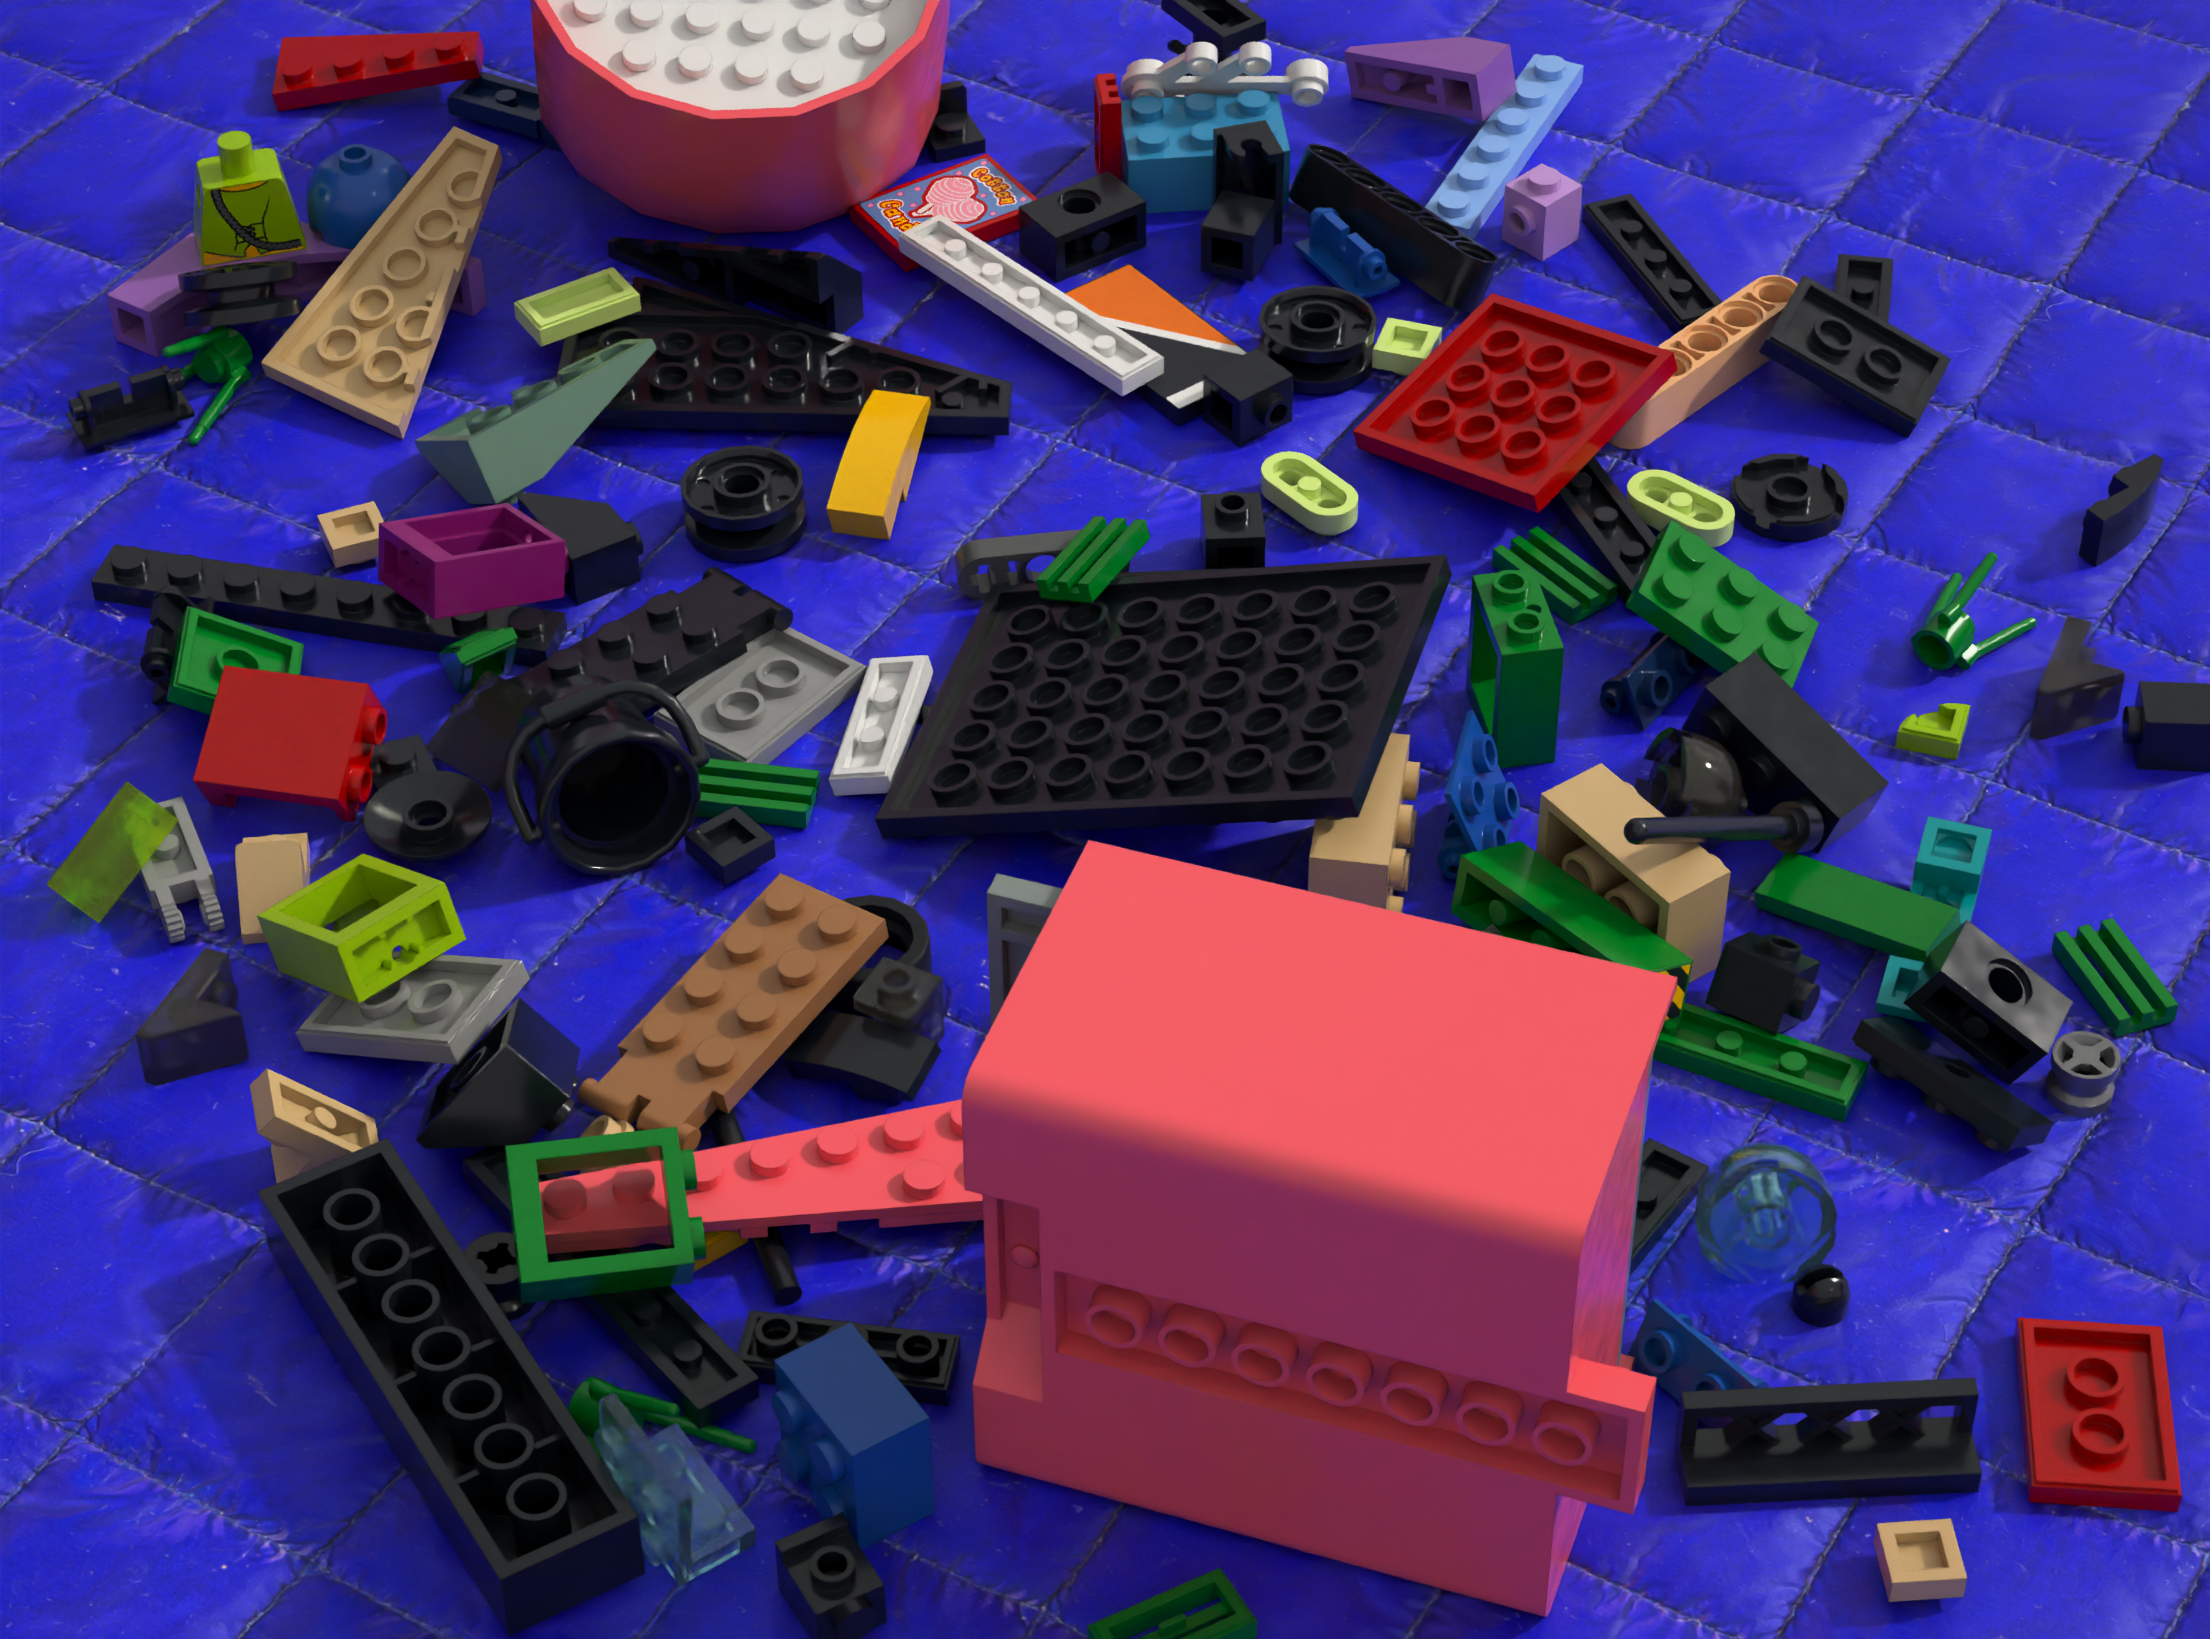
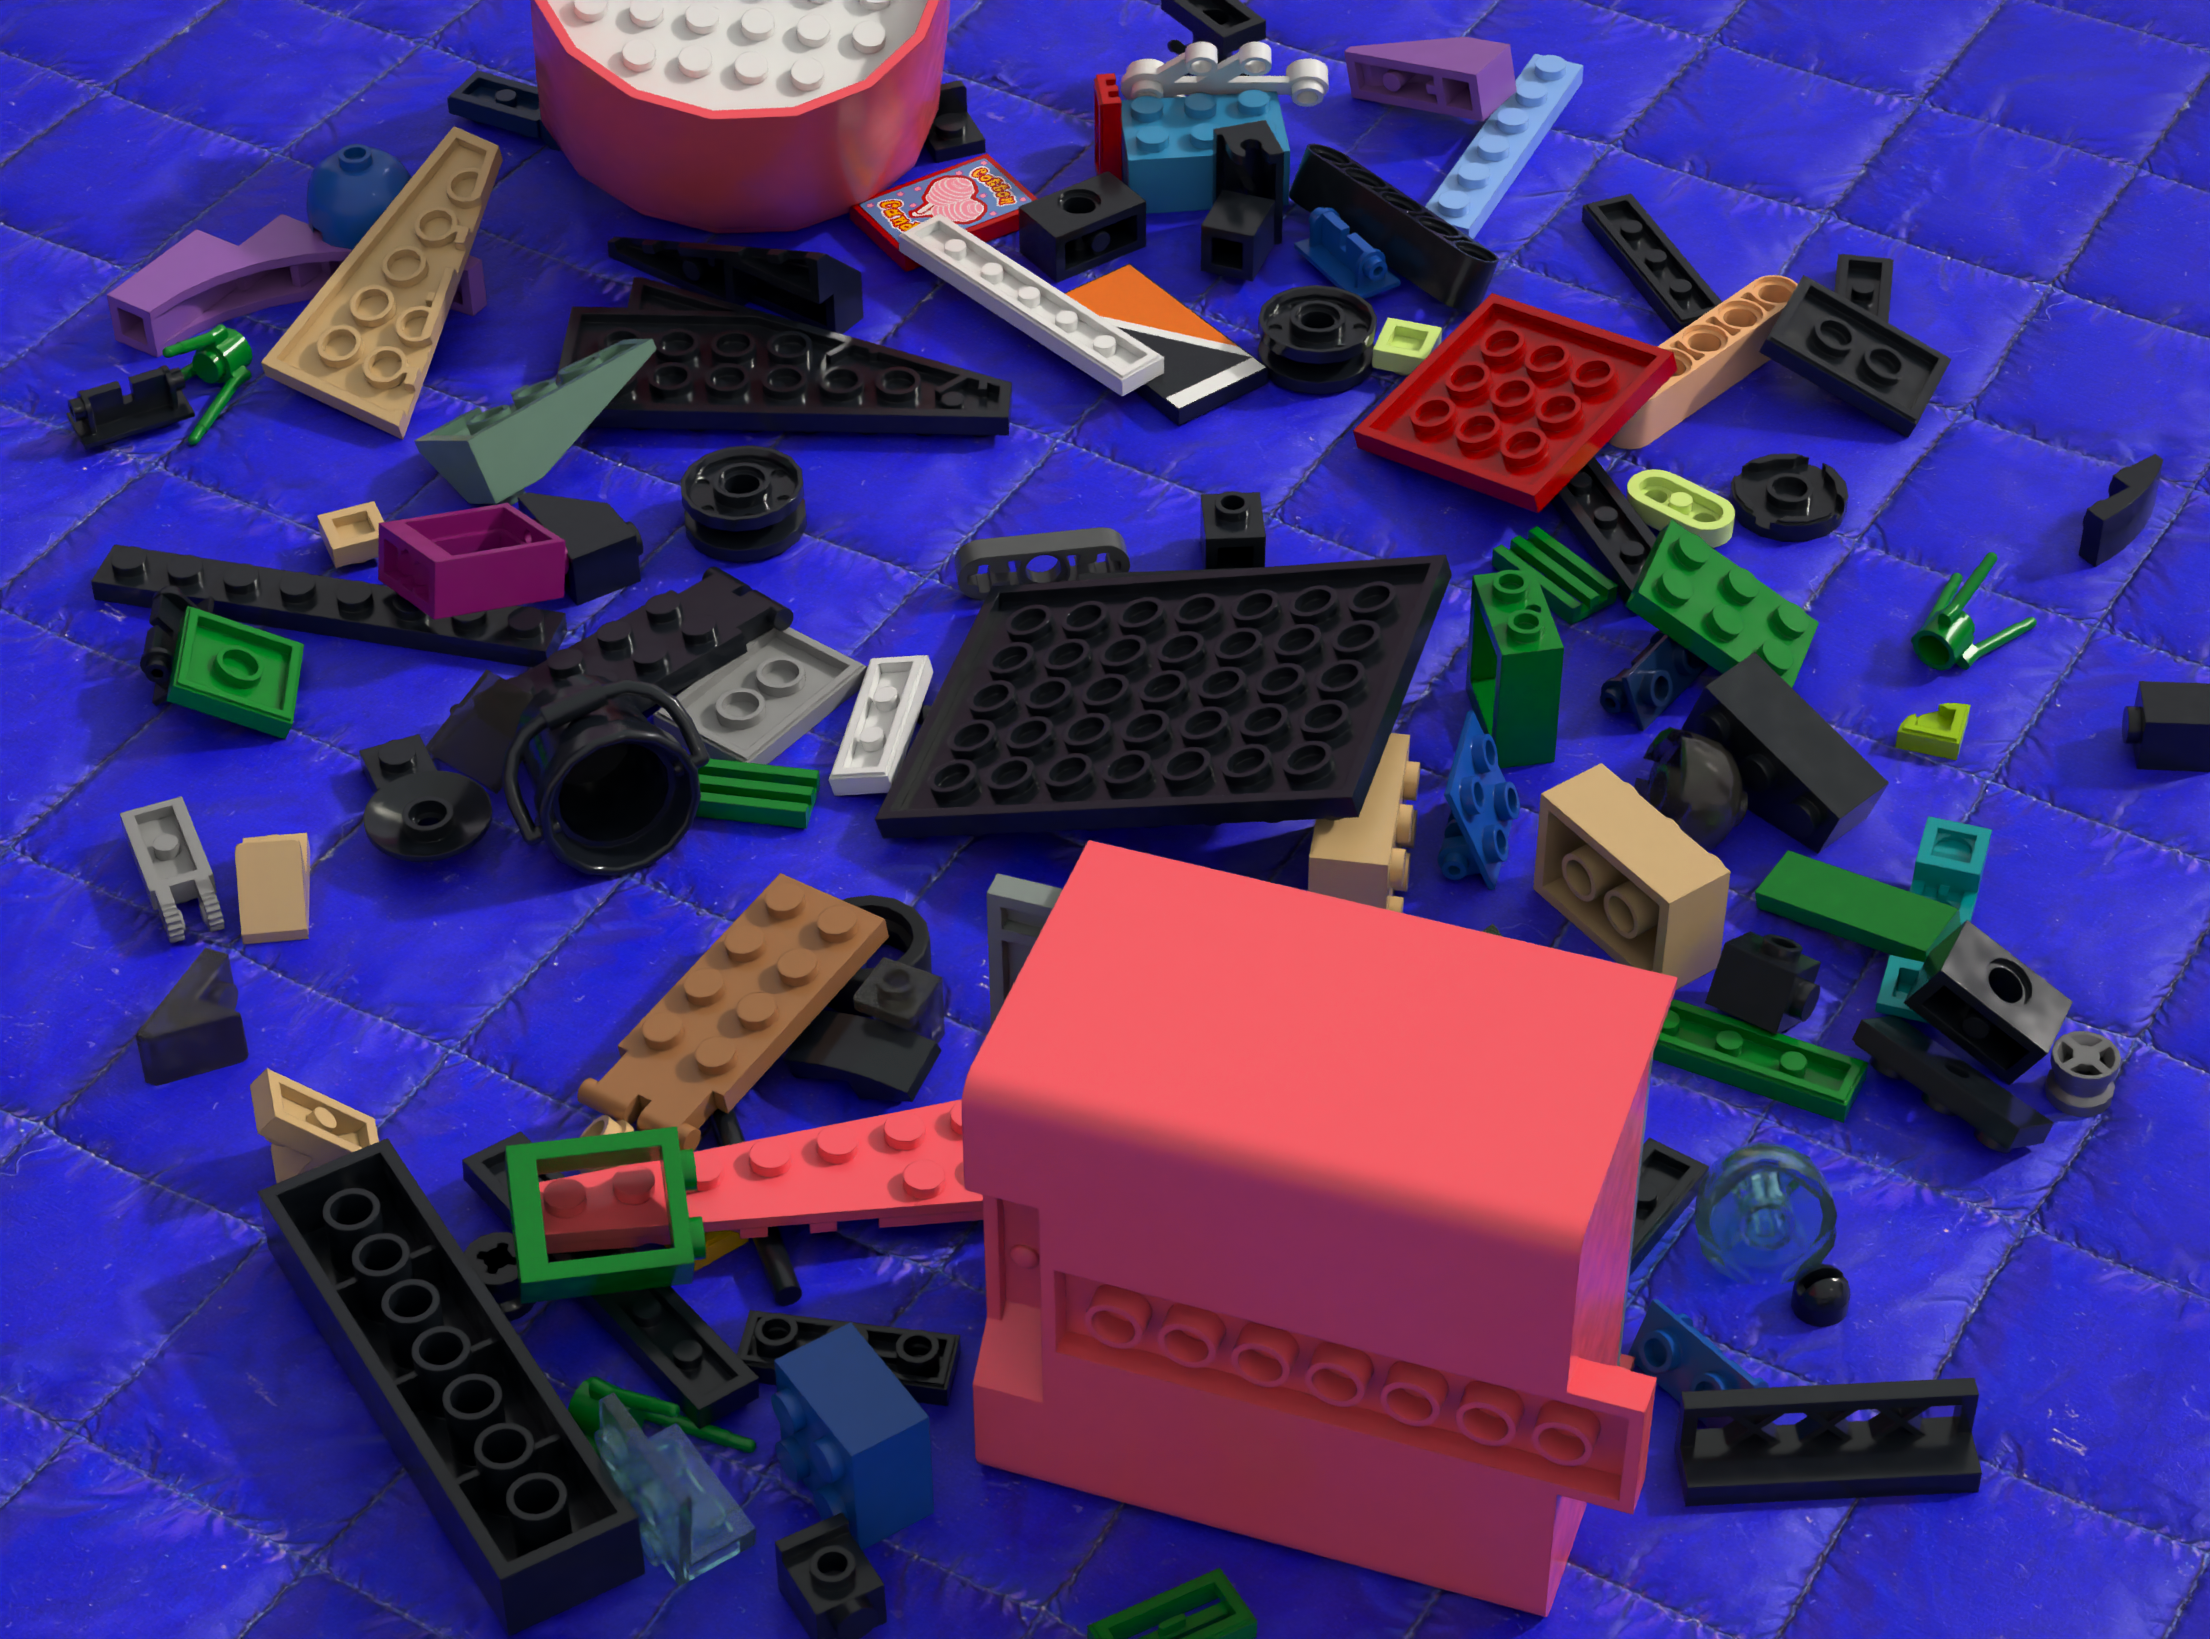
(112, 852): clear neon green hinge -> none
(240, 293): black wheel -> none
(243, 204): lime torso -> none
(290, 740): red panel -> none
(359, 66): red wing -> none
(372, 913): lime window -> none
(421, 1017): light grey tile -> none
(471, 656): slope -> none
(504, 1087): black slope -> none
(577, 306): yellowish green tile -> none
(730, 845): black plate -> none
(878, 464): yellow slope -> none
(1092, 559): green tile -> none
(1247, 397): black brick -> none
(1309, 493): yellowish green plate -> none
(1541, 212): lavender brick -> none
(1550, 908): green brick -> none
(1788, 827): black piece -> none
(1920, 1560): tan plate -> none
(2074, 687): clear smoke slope -> none
(2096, 1415): red tile -> none
(2124, 973): green tile -> none

